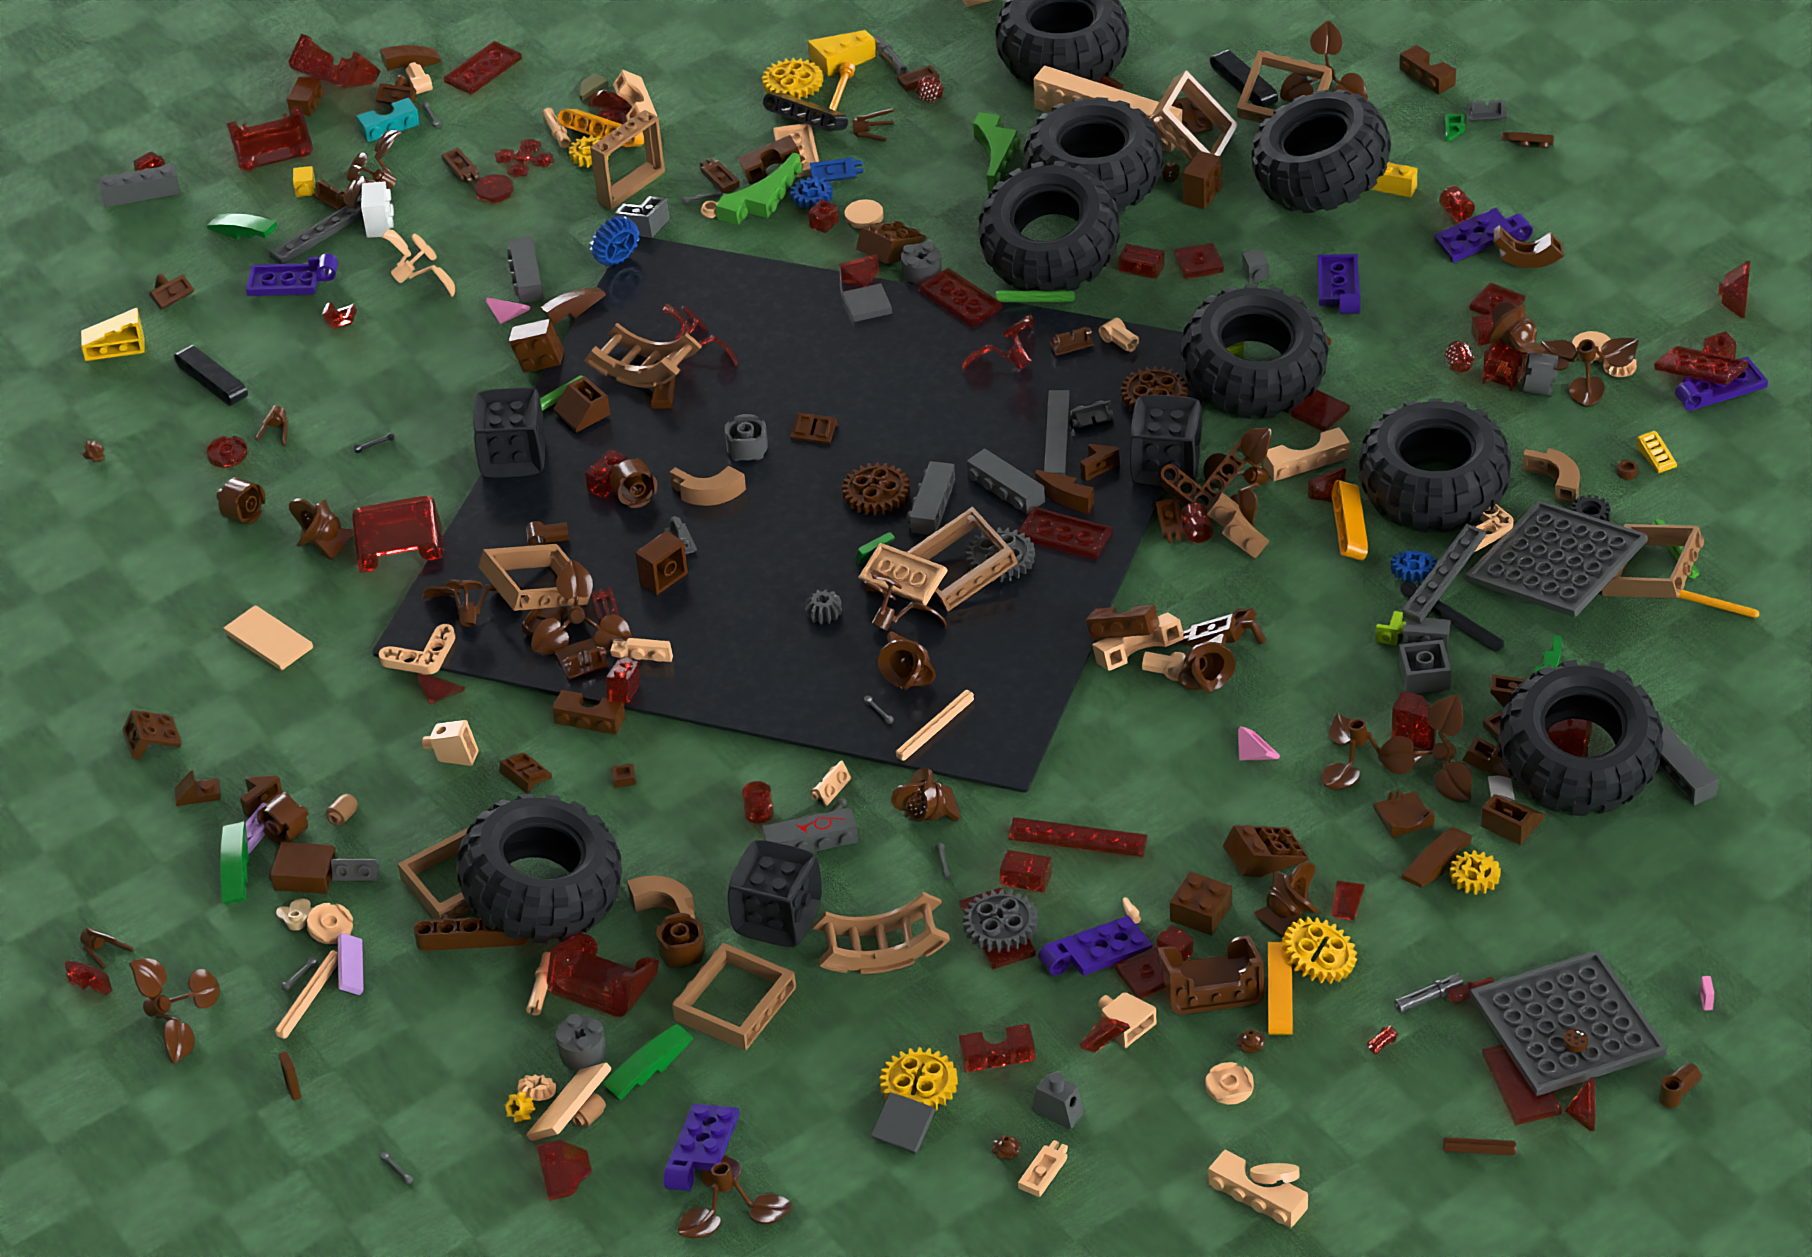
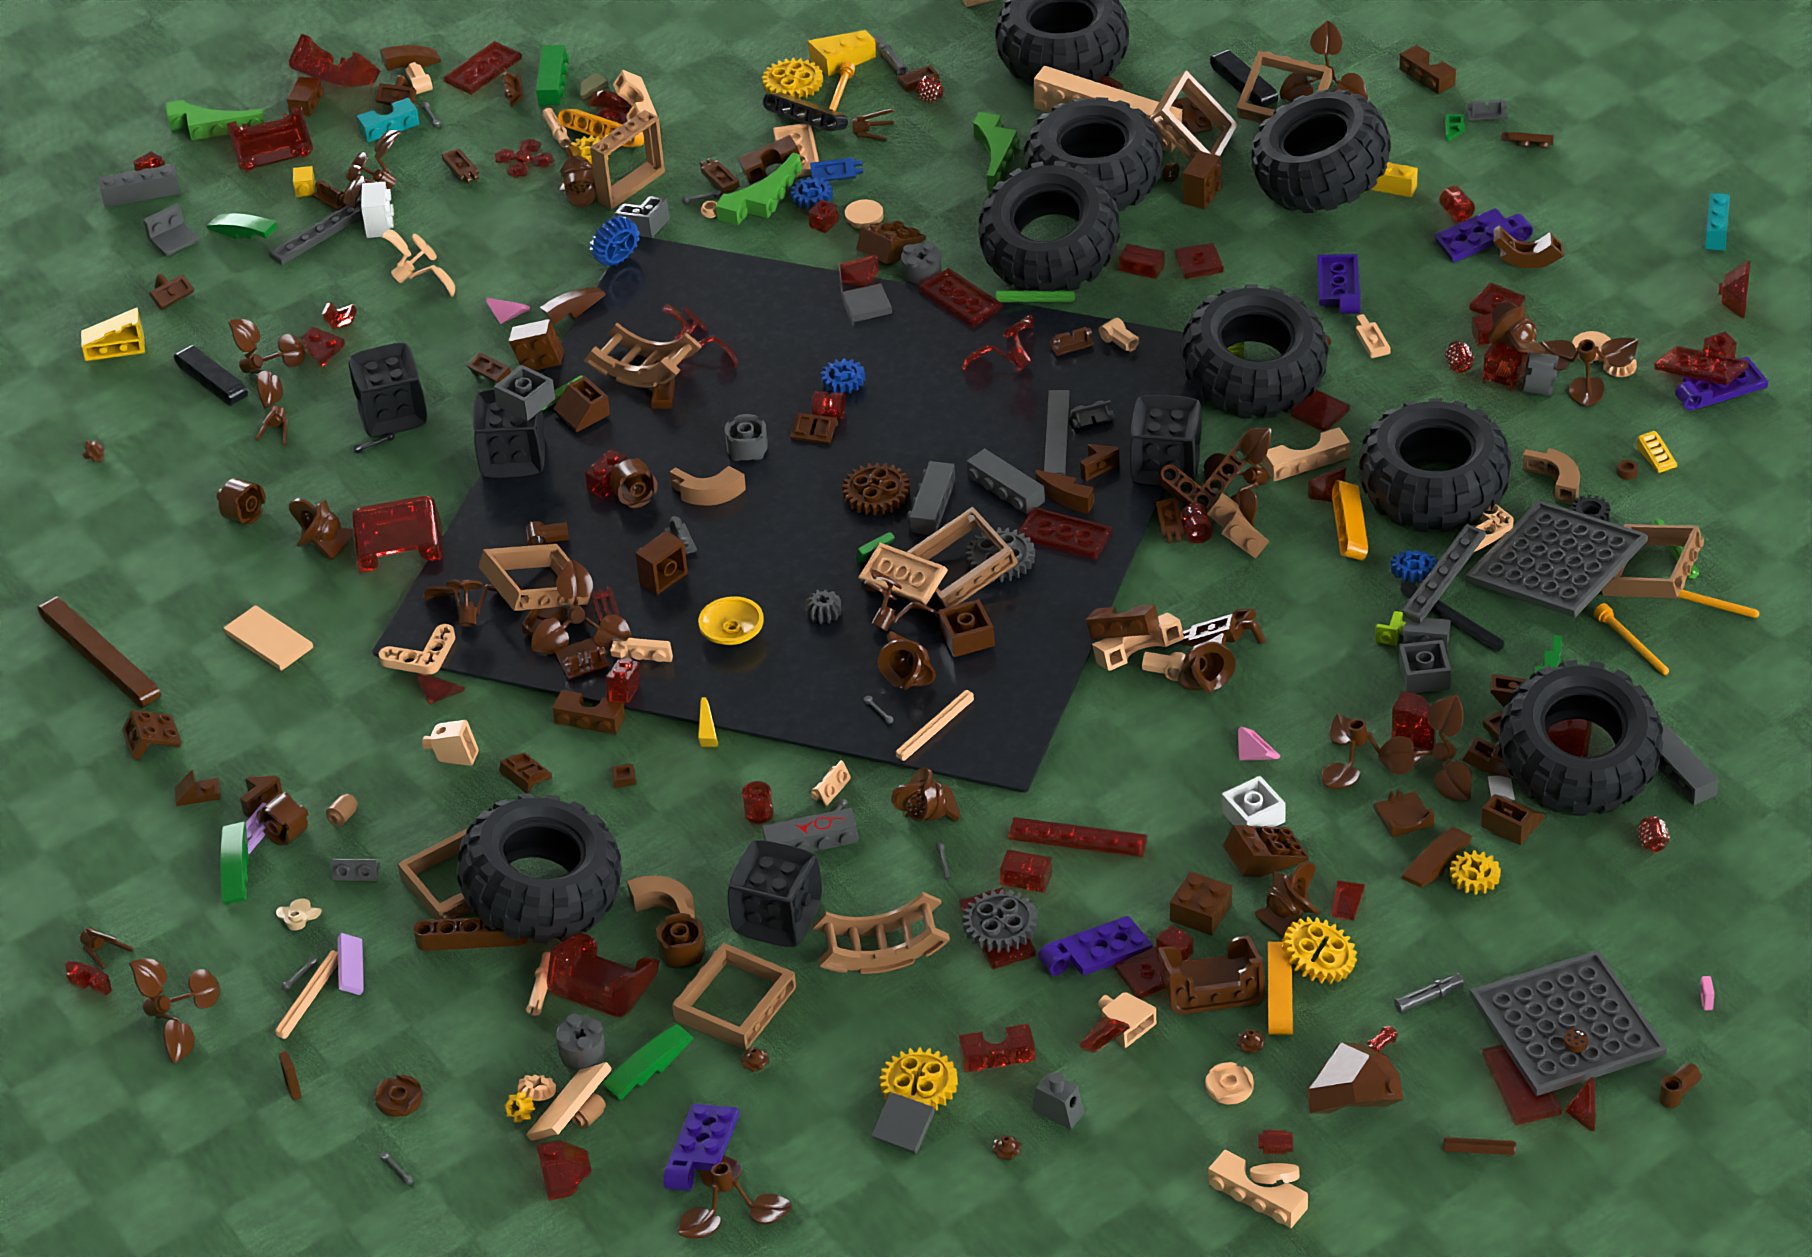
(99, 652): none -> reddish brown beam
(169, 231): none -> dark grey bracket
(208, 122): none -> bright green arch
(226, 451): clear red tile -> none
(292, 352): none -> reddish brown plant
(302, 276): dark purple hinge -> none
(303, 867): reddish brown brick -> none
(322, 344): none -> clear red wing
(328, 922): light nougat tile -> none
(387, 389): none -> black piece
(398, 1096): none -> reddish brown tile
(488, 367): none -> reddish brown hinge
(494, 188): clear red tile -> none
(512, 87): none -> reddish brown hinge
(524, 392): none -> dark grey brick
(525, 269): dark grey brick -> none
(552, 75): none -> green brick
(575, 172): none -> reddish brown helmet
(706, 733): none -> yellow slope
(731, 620): none -> yellow dish
(754, 1059): none -> reddish brown plant
(826, 404): none -> clear red wheel
(843, 376): none -> blue gear
(966, 628): none -> reddish brown brick
(1043, 1169): light nougat hinge -> none
(1131, 910): light nougat piece -> none
(1152, 383): reddish brown gear -> none
(1253, 804): none -> white brick
(1255, 265): dark grey brick -> none
(1275, 1141): none -> clear red brick
(1354, 1078): none -> reddish brown brick
(1371, 337): none -> light nougat hinge
(1463, 992): clear red axle -> none
(1605, 614): none -> light orange piece
(1653, 834): none -> clear red head
(1717, 221): none -> teal arch

